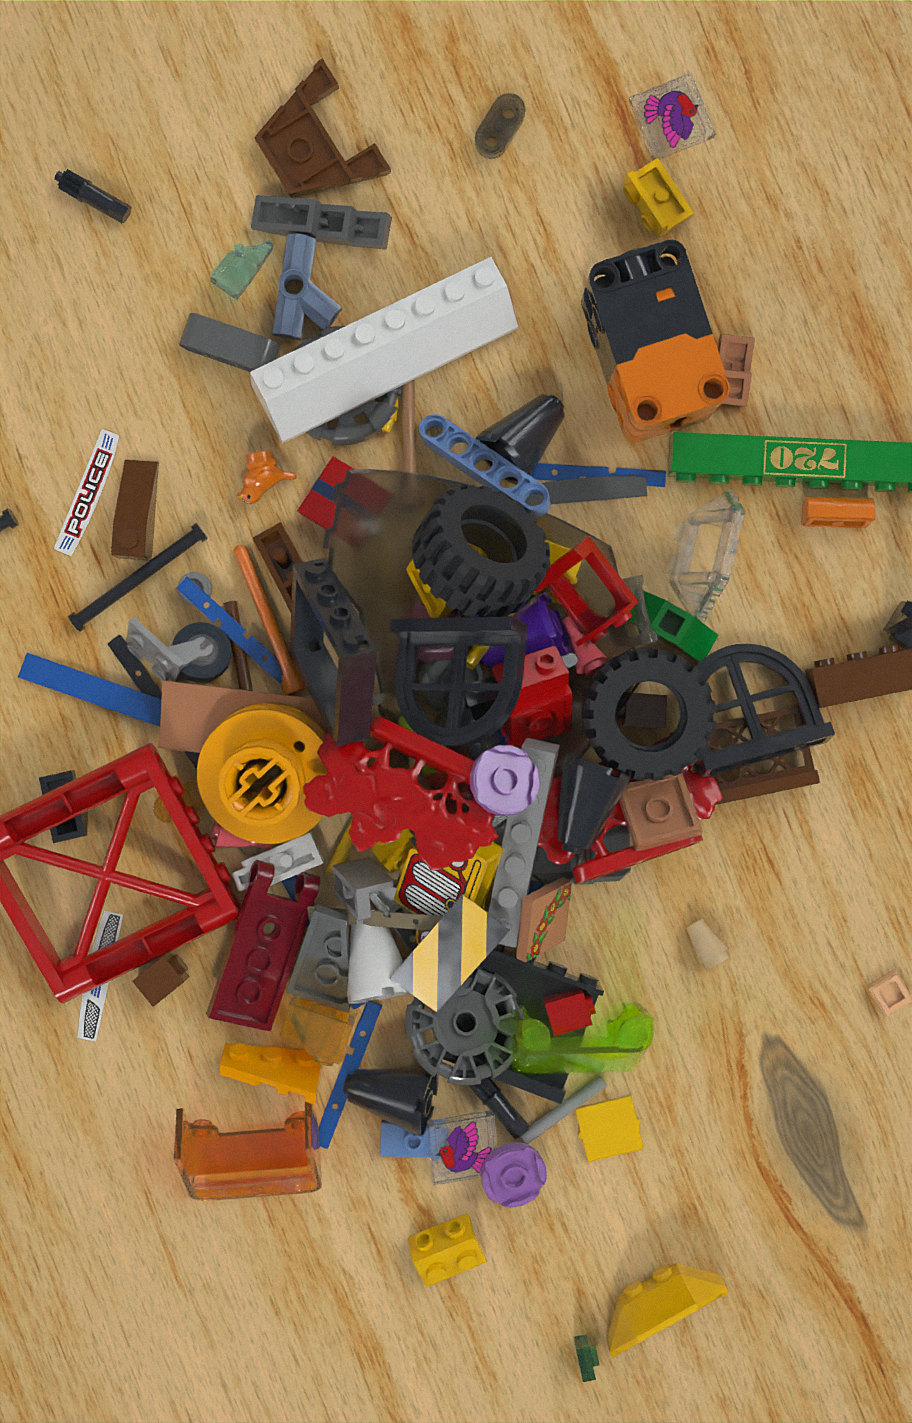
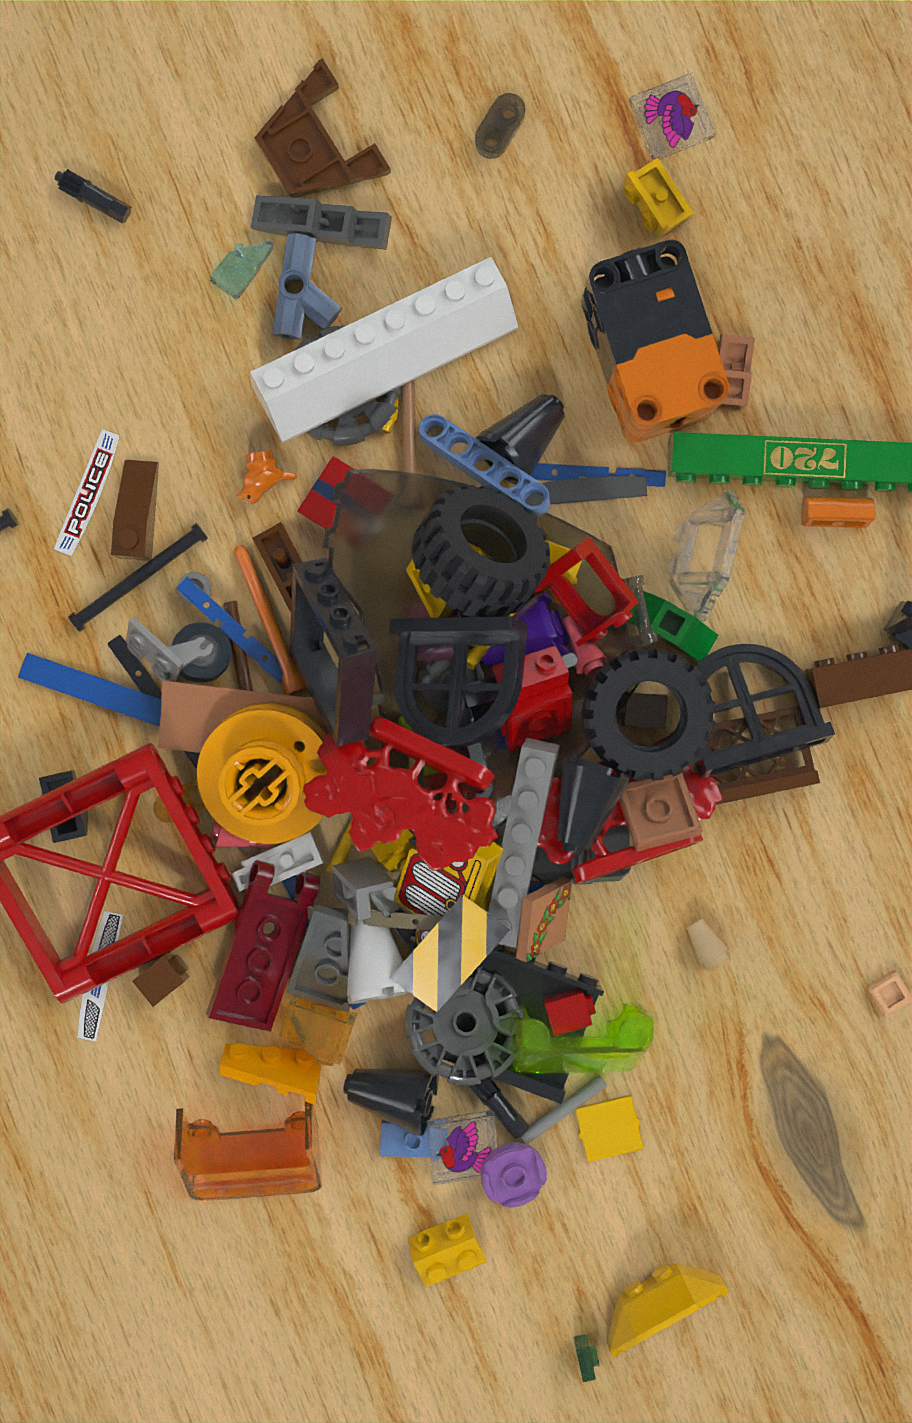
(227, 343): dark grey beam -> none
(351, 1062): blue piece -> none
(504, 780): tile -> none

